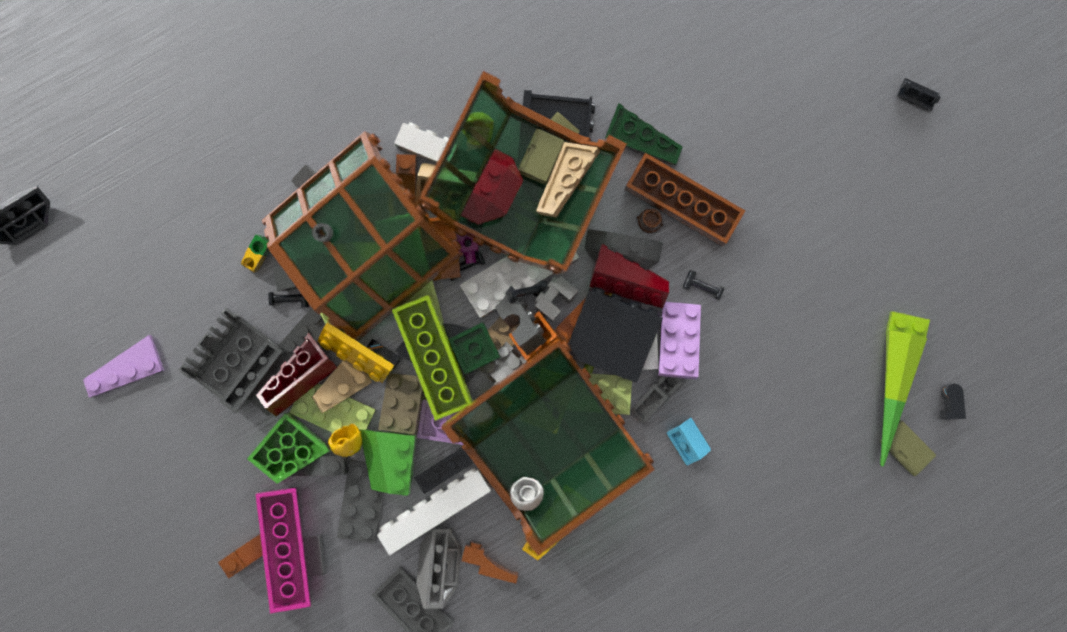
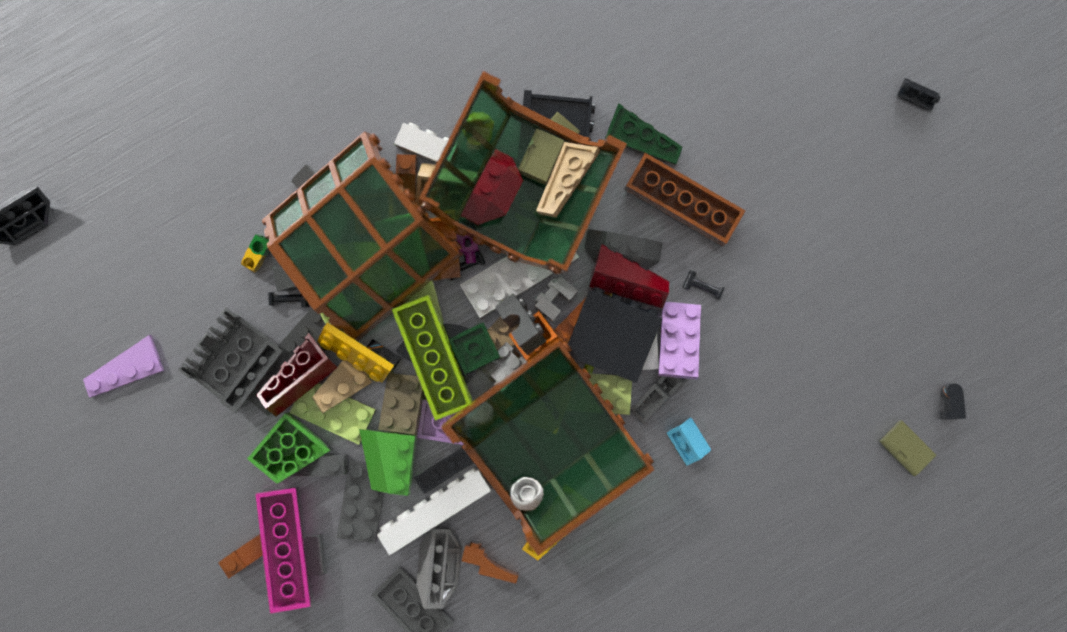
(317, 235): dark grey bush -> none
(346, 441): yellow hair -> none
(511, 294): black piece -> none
(650, 221): reddish brown piece -> none
(904, 350): lime plate -> none

